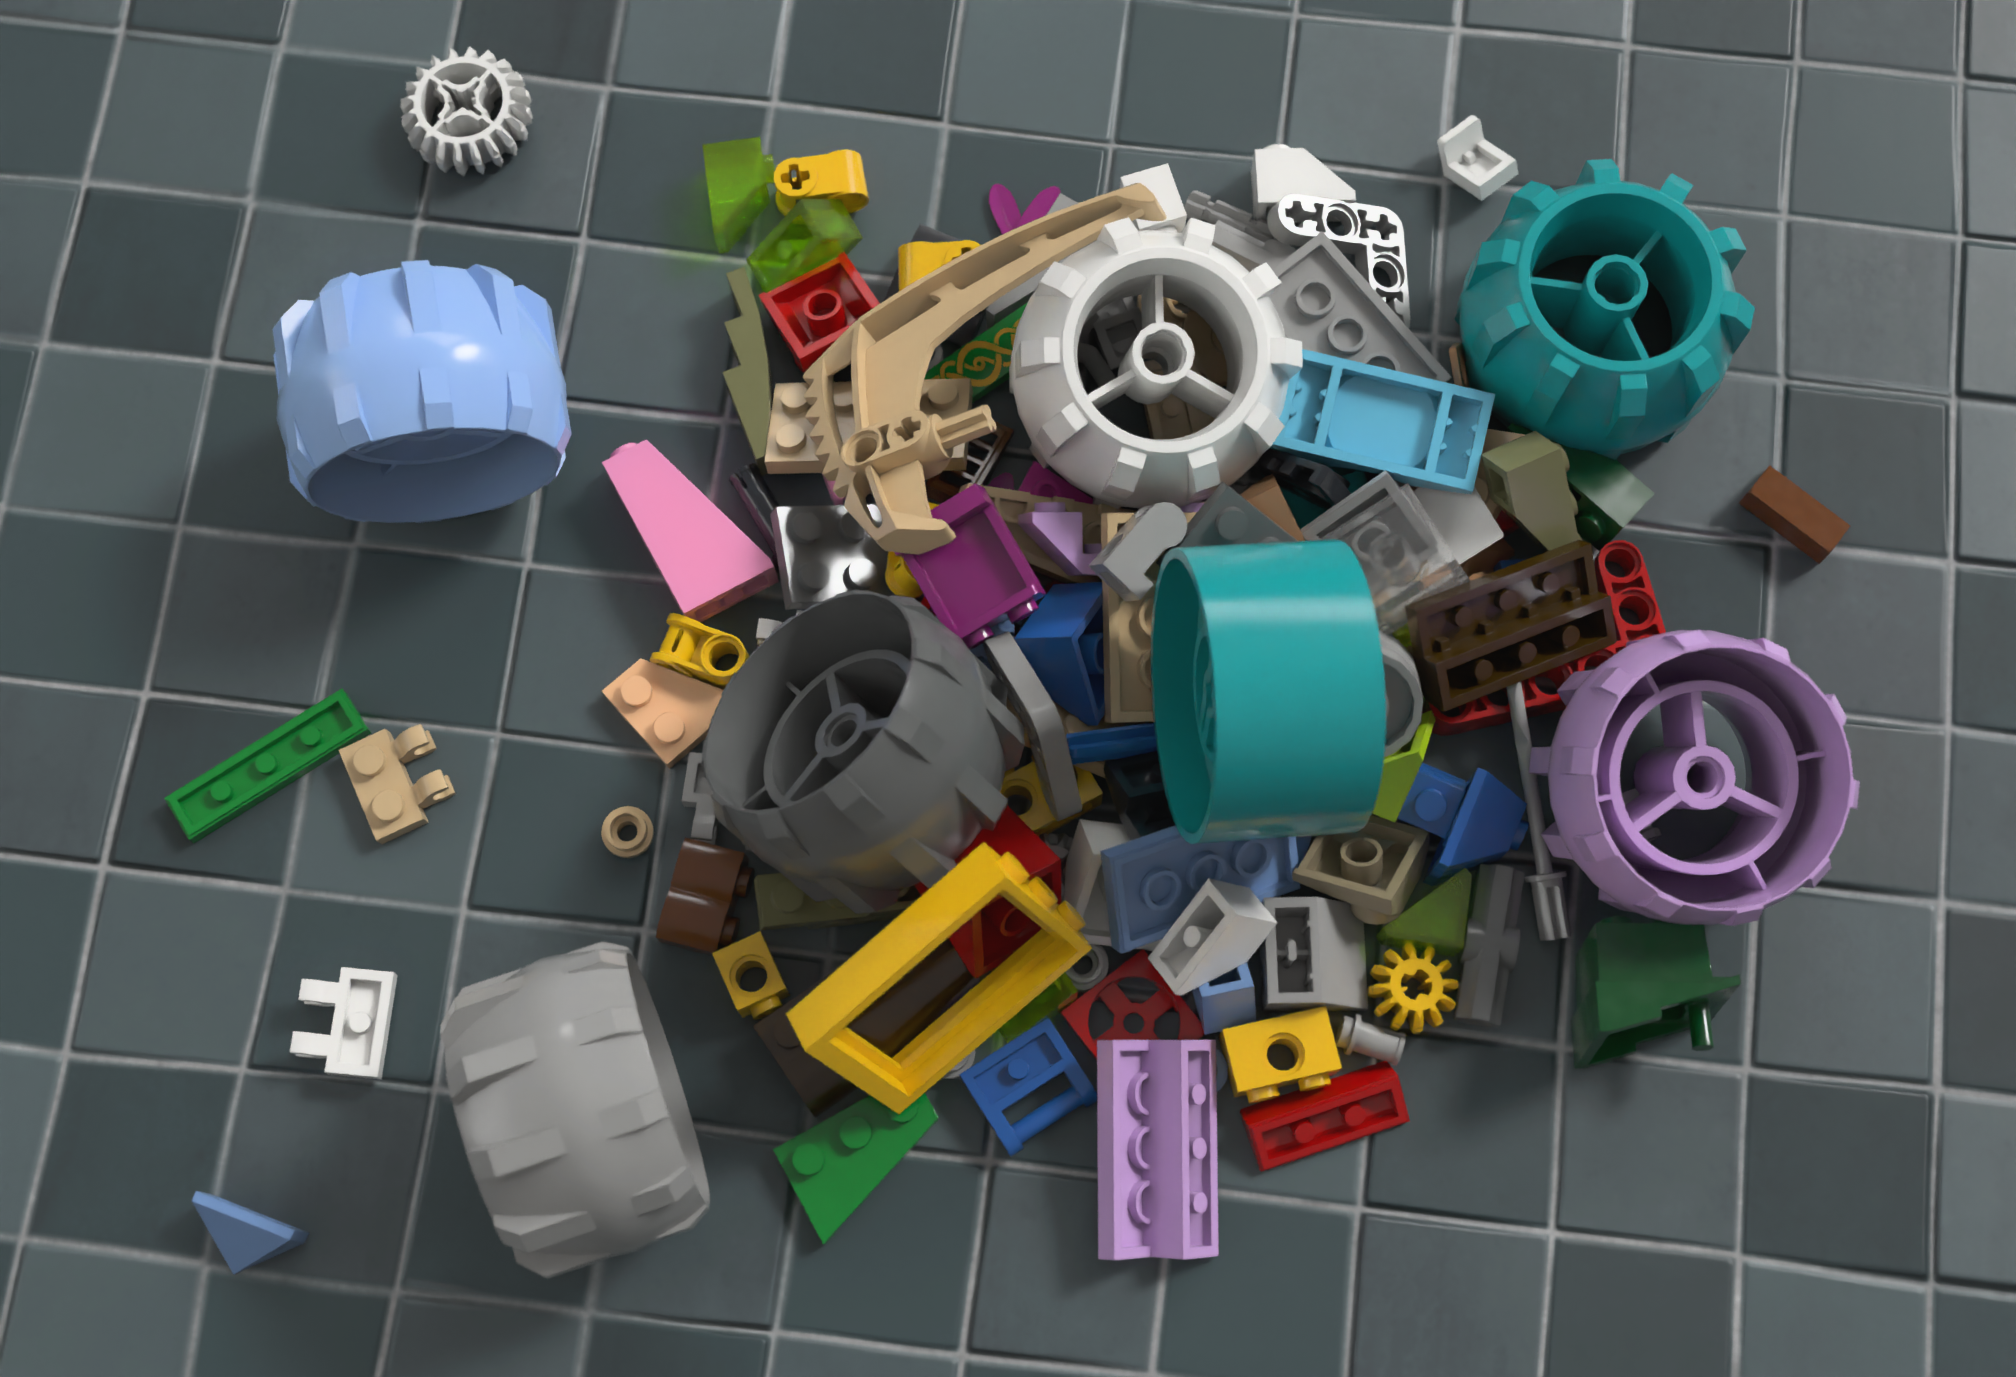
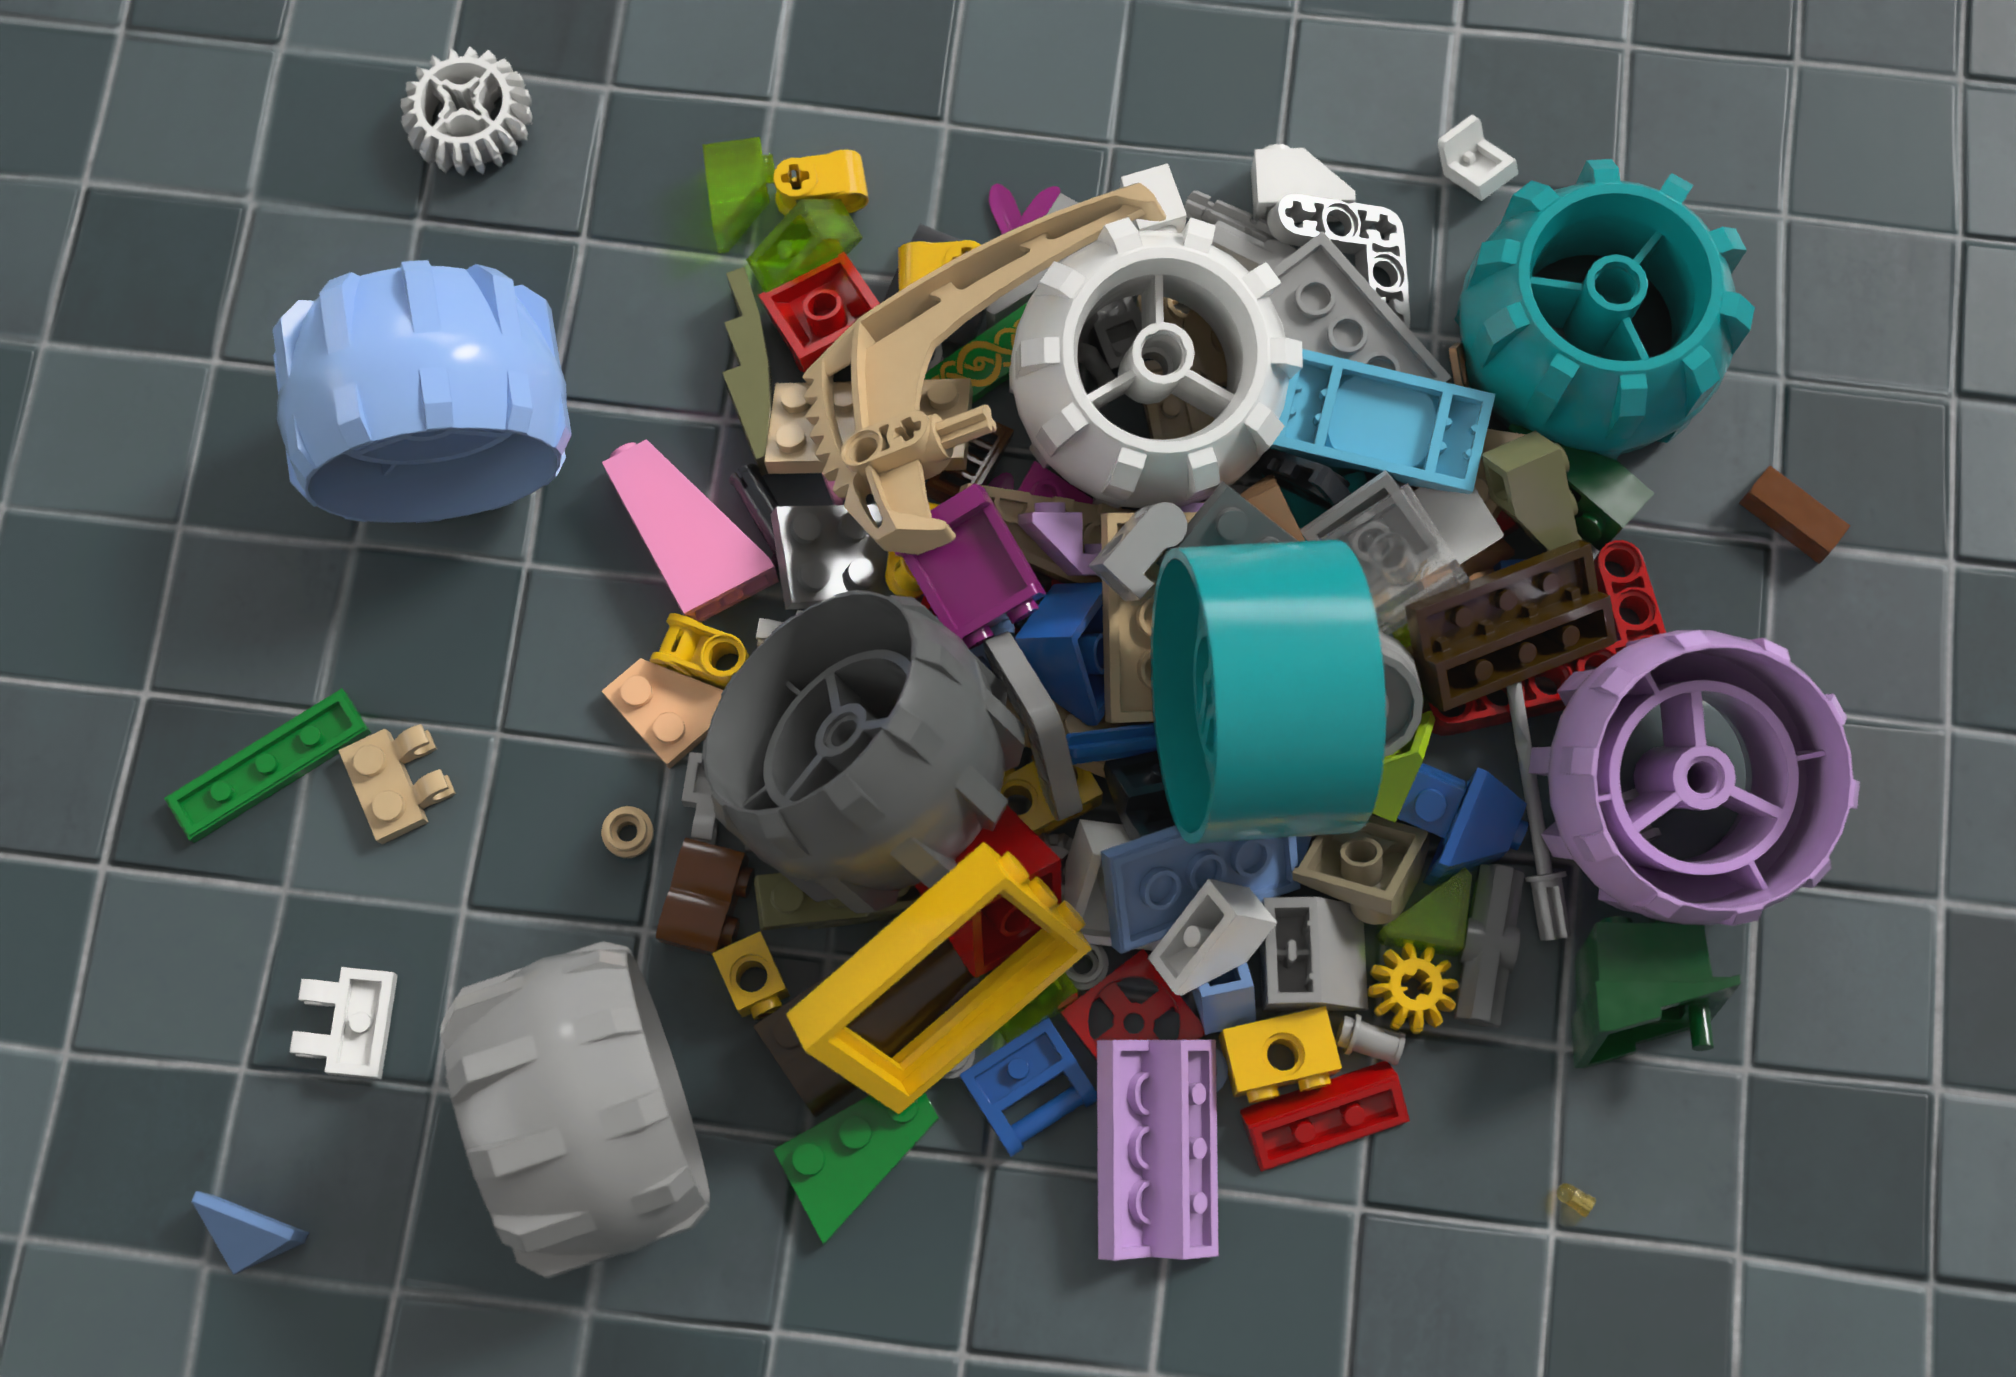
(1576, 1199): none -> clear yellow piece

